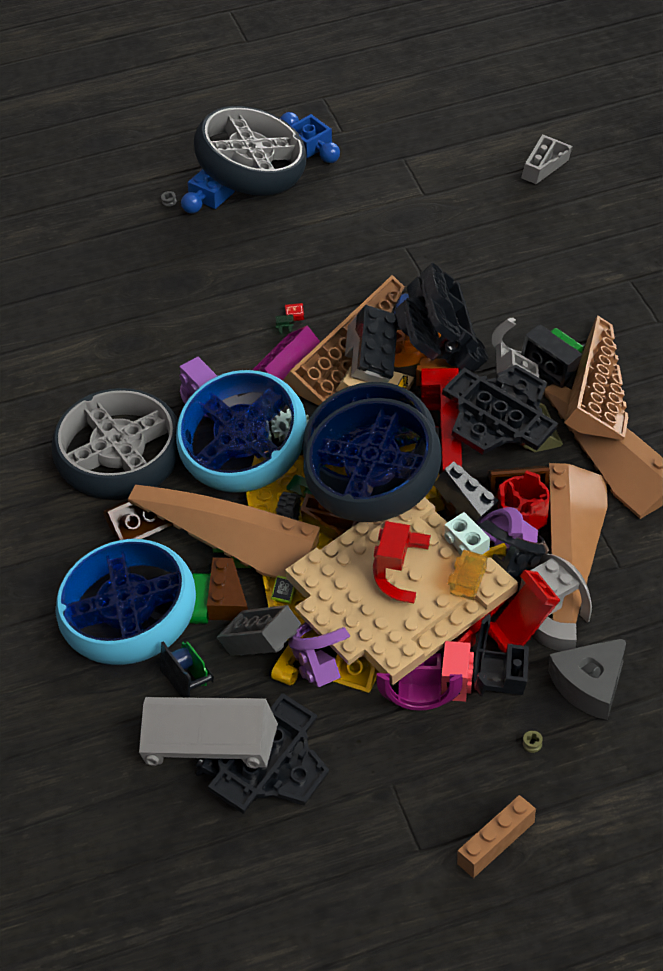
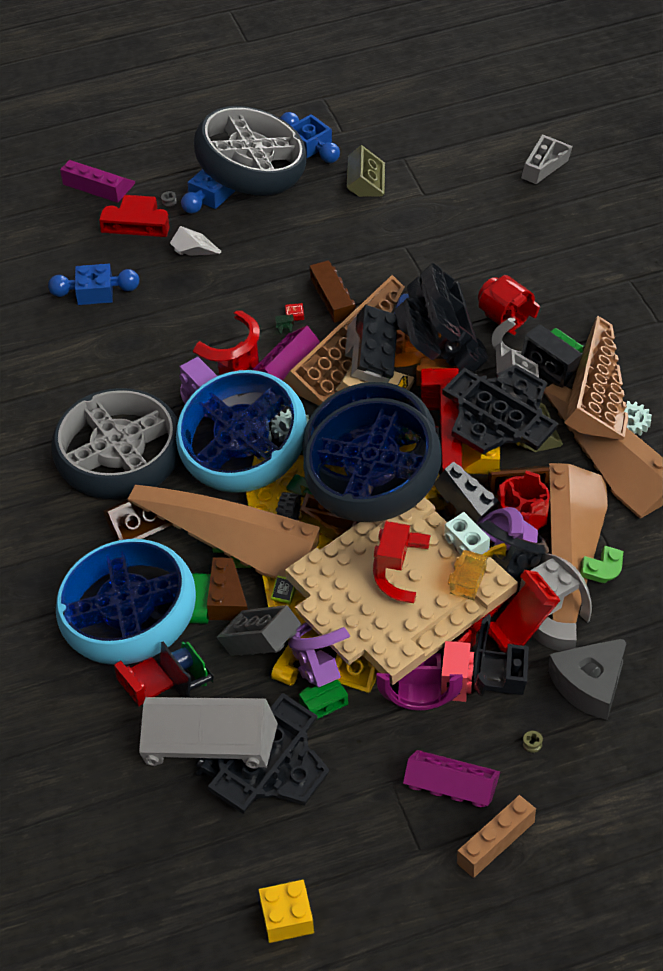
(93, 283): none -> blue brick
(95, 181): none -> magenta slope
(135, 217): none -> red brick
(143, 679): none -> red bracket
(192, 243): none -> white slope
(242, 356): none -> red piece
(286, 911): none -> yellow brick
(324, 699): none -> green brick
(331, 290): none -> reddish brown brick
(365, 173): none -> olive slope
(451, 778): none -> magenta slope
(478, 463): none -> yellow slope
(506, 299): none -> red piece
(603, 570): none -> bright green plate
(635, 416): none -> light aqua gear

